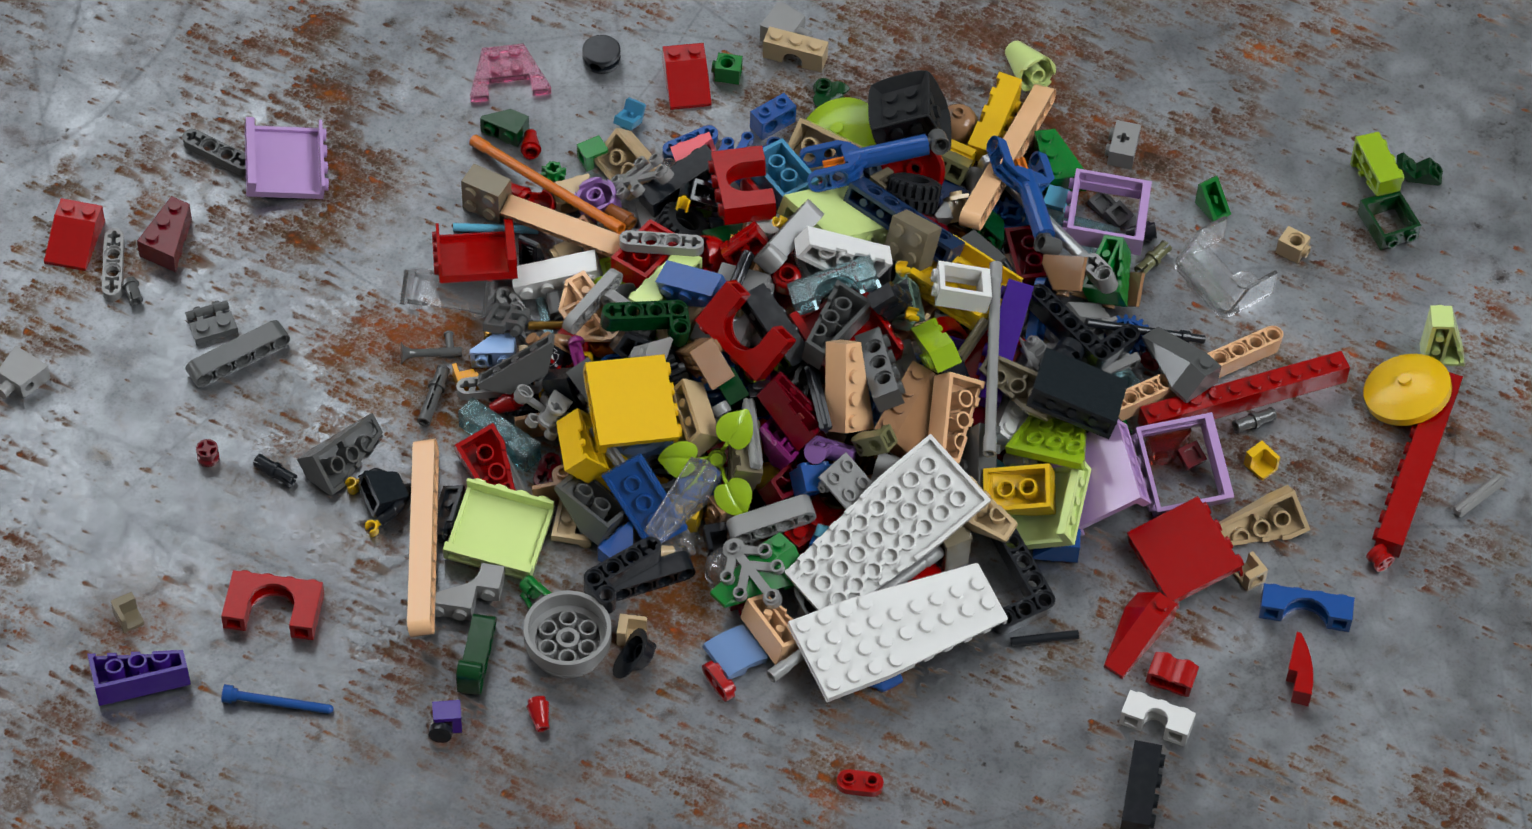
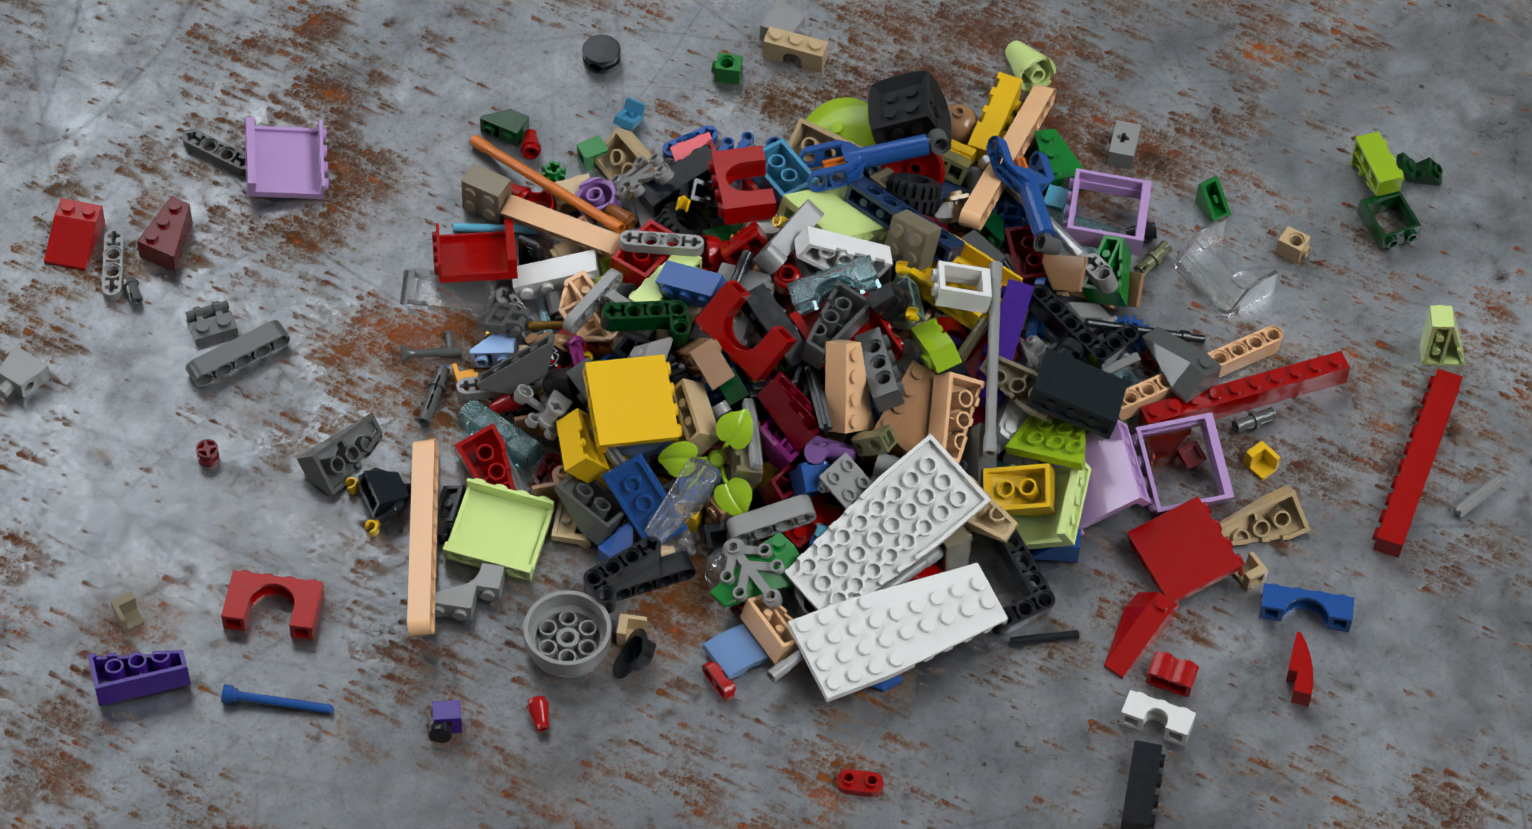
(275, 470): black pin -> none
(473, 666): dark green beam -> none
(504, 65): clear pink wing -> none
(531, 589): green plant -> none
(686, 76): red slope -> none
(772, 116): blue brick -> none
(827, 90): dark green plate -> none
(1110, 210): dark grey slope -> none
(1380, 557): red wheel -> none
(1407, 389): yellow dish -> none

